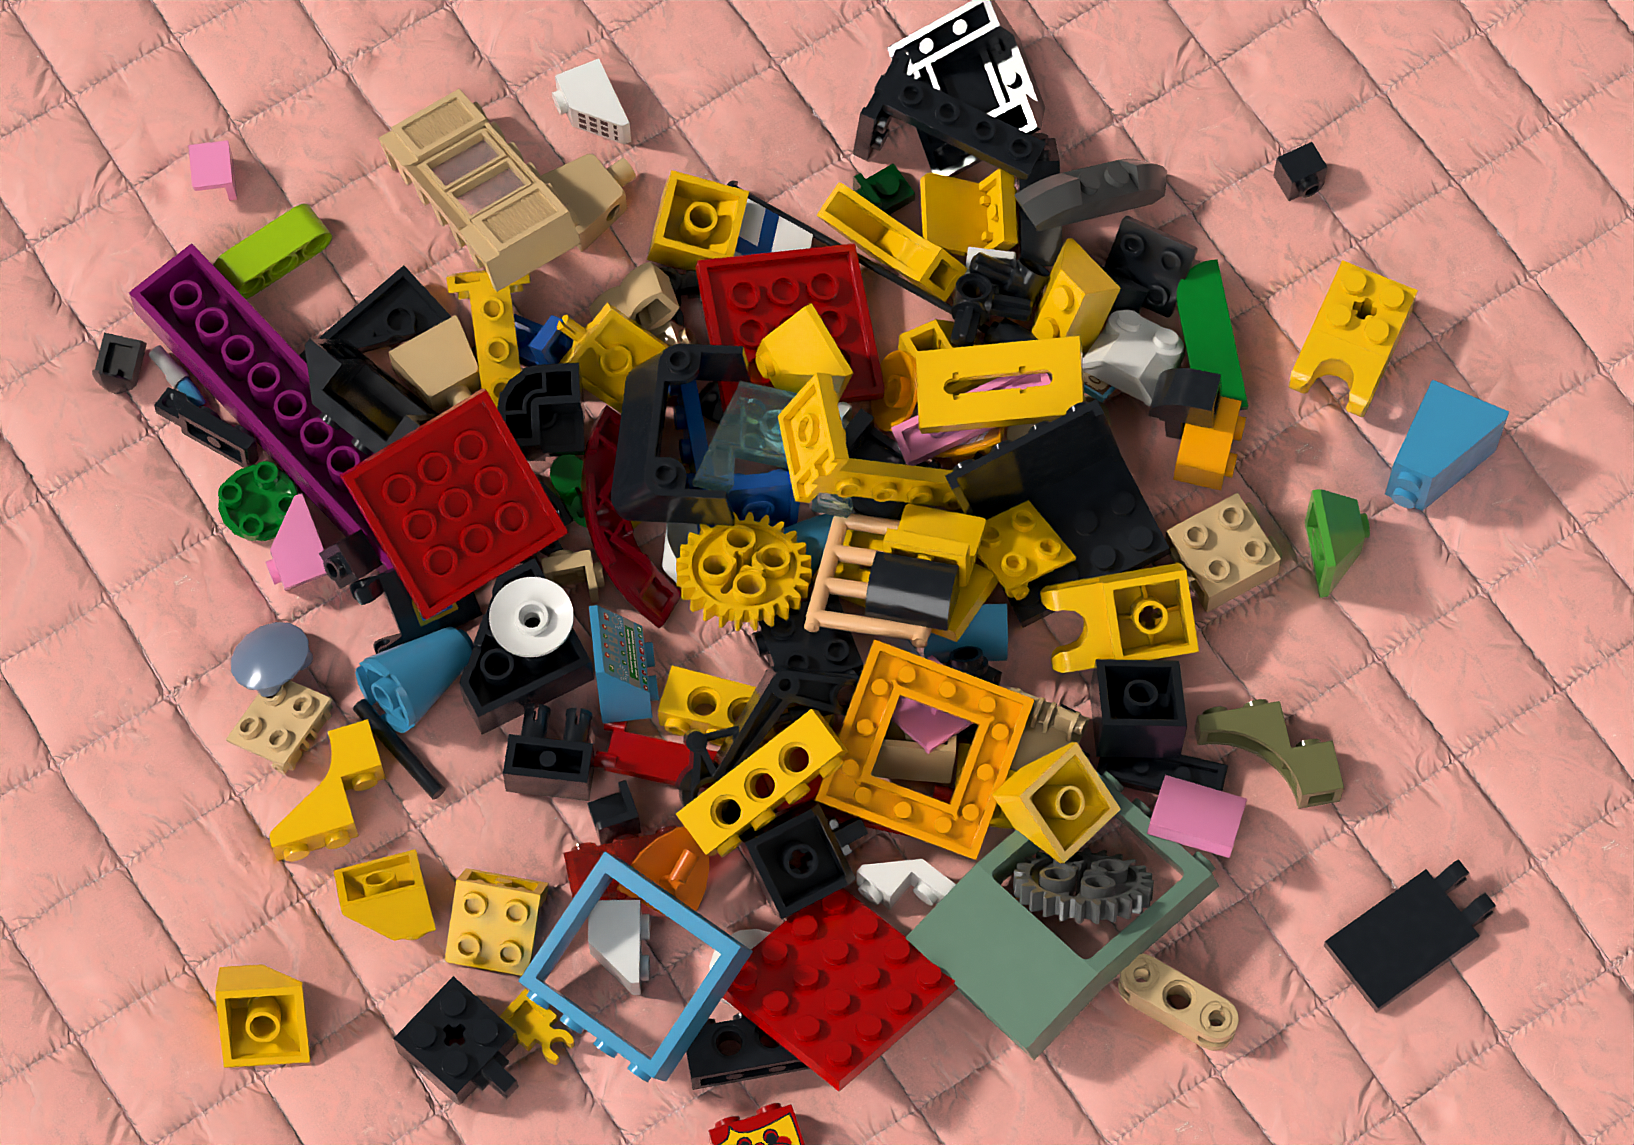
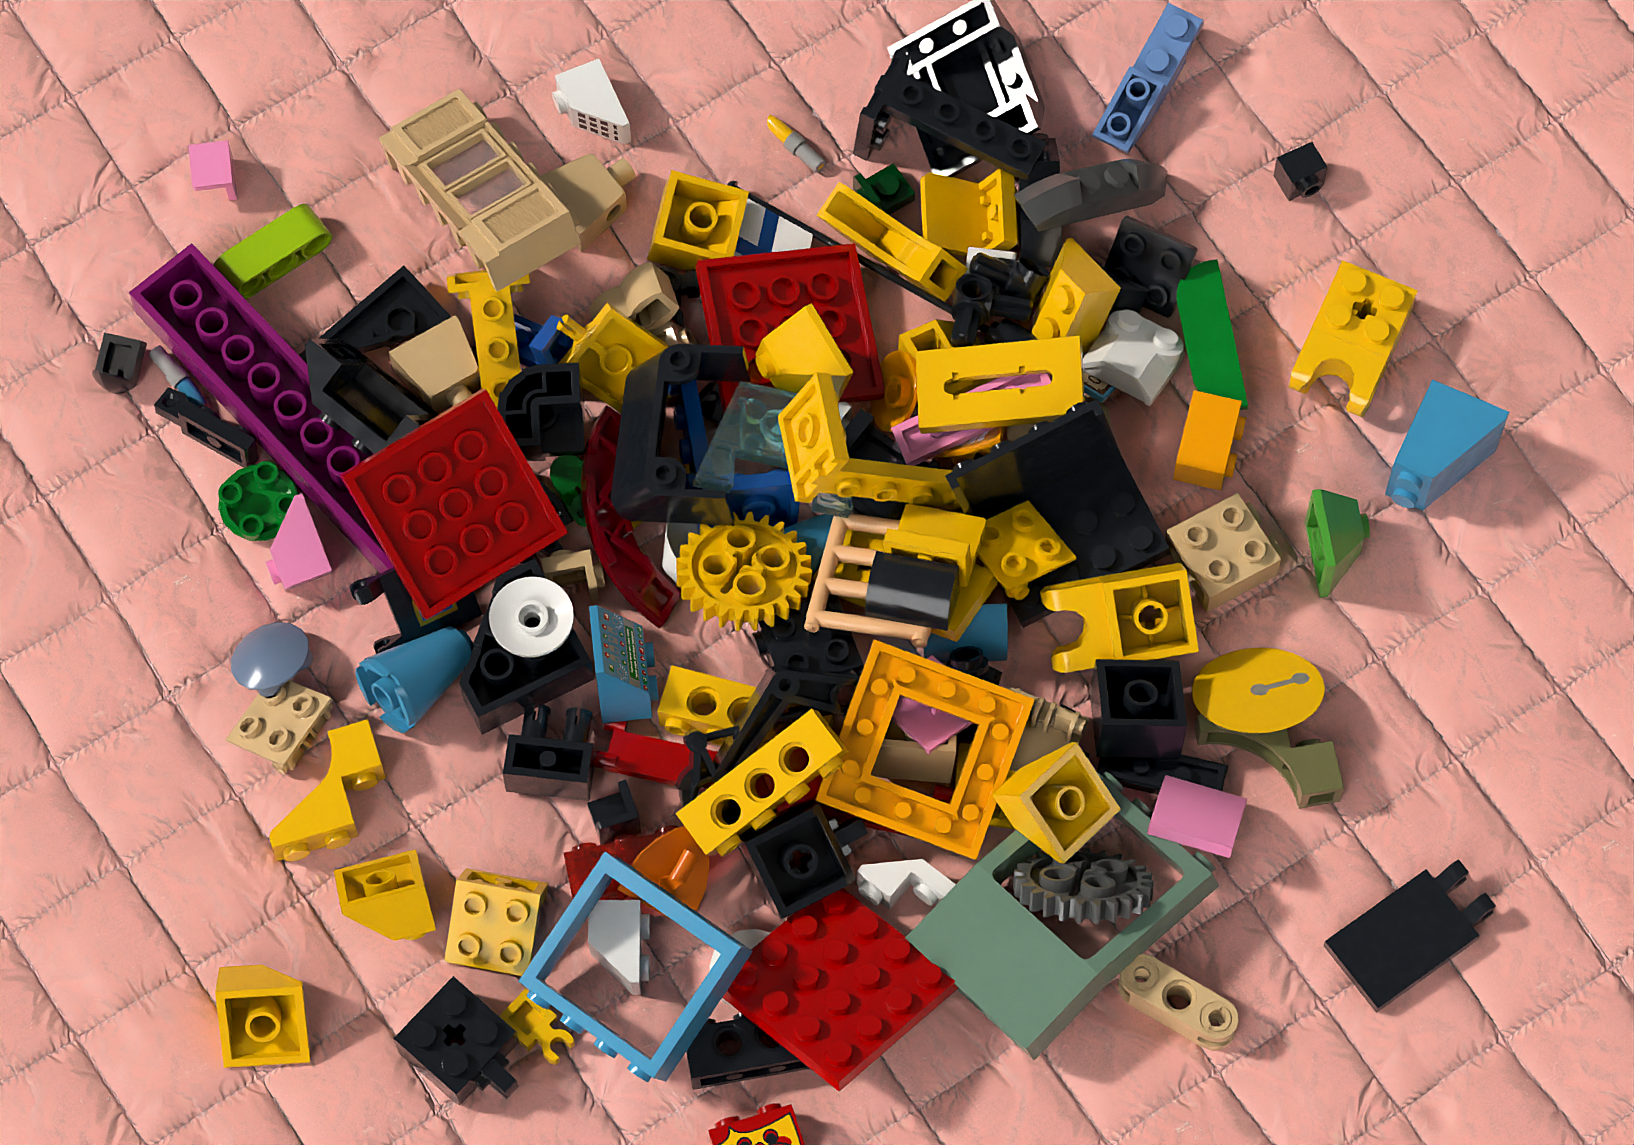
(350, 559): black plate -> none
(399, 749): black bar -> none
(795, 144): none -> light grey piece
(1149, 79): none -> medium blue slope
(1187, 398): black brick -> none
(1258, 690): none -> yellow piece

